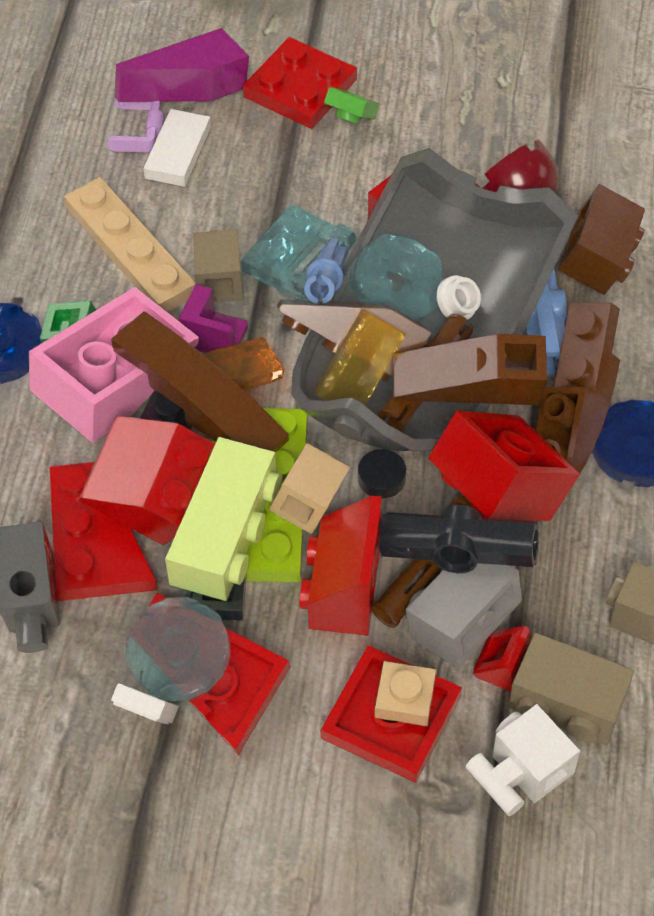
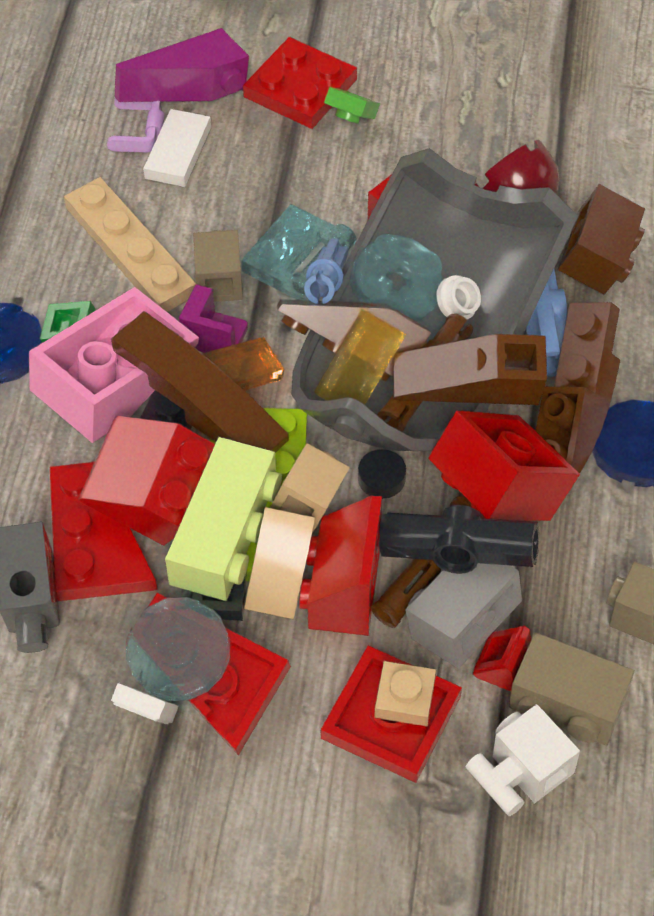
(279, 563): none -> tan slope

